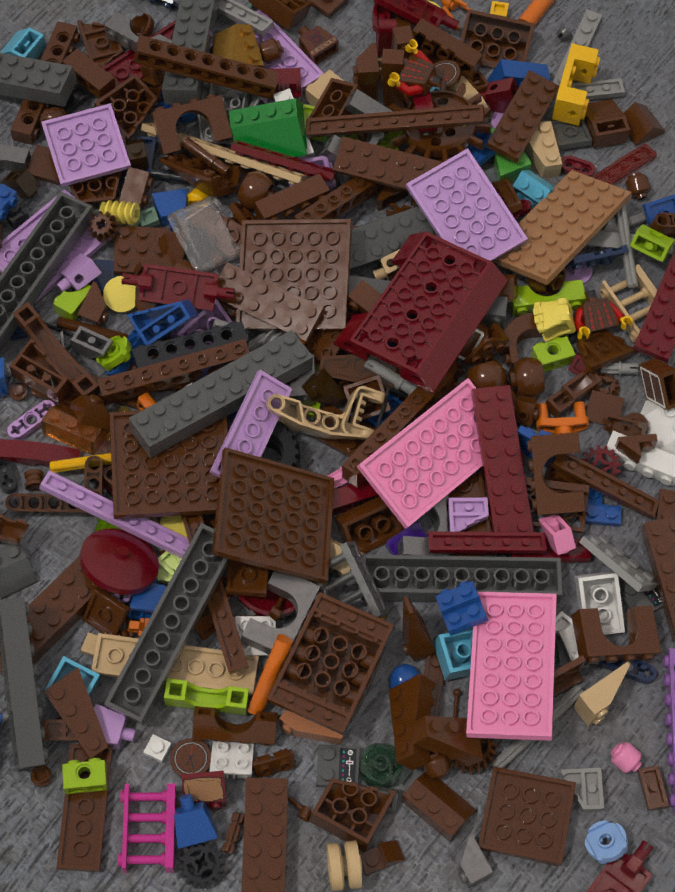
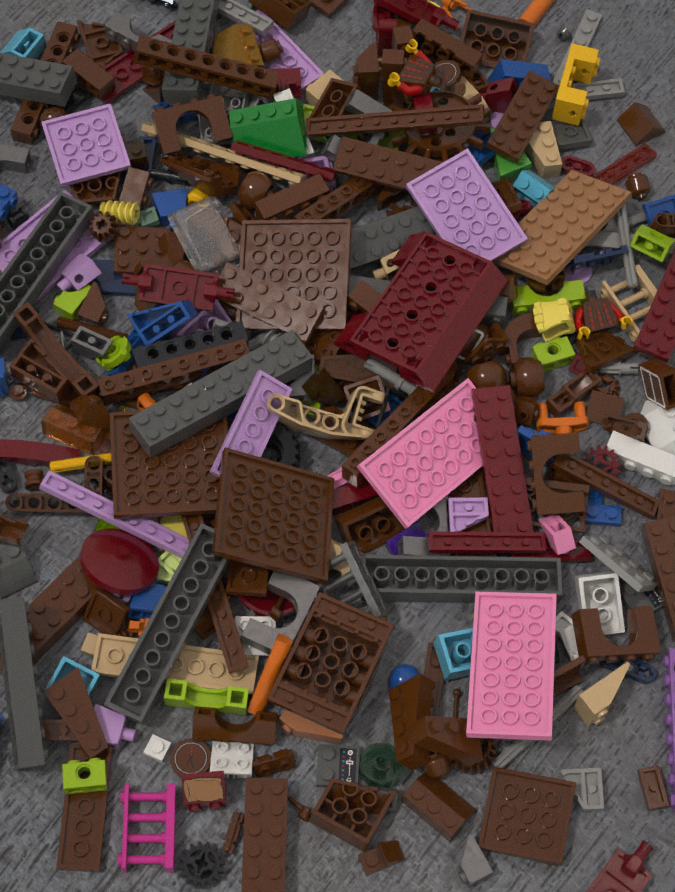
(17, 424): lavender beam -> none
(22, 182): dark brown slope -> none
(41, 776): reddish brown plate -> none
(42, 165): reddish brown tile -> none
(118, 296): light yellow tile -> none
(130, 104): reddish brown wedge -> none
(142, 25): reddish brown hair -> none
(193, 823): blue torso -> none
(211, 160): reddish brown pin -> none
(317, 43): reddish brown torso -> none
(346, 865): tan wheel -> none
(415, 633): reddish brown wedge -> none
(461, 607): blue plate -> none
(499, 8): yellow plate -> none
(606, 123): reddish brown slope -> none
(609, 852): light blue plate -> none
(626, 757): bright pink head -> none
(631, 445): reddish brown slope -> none

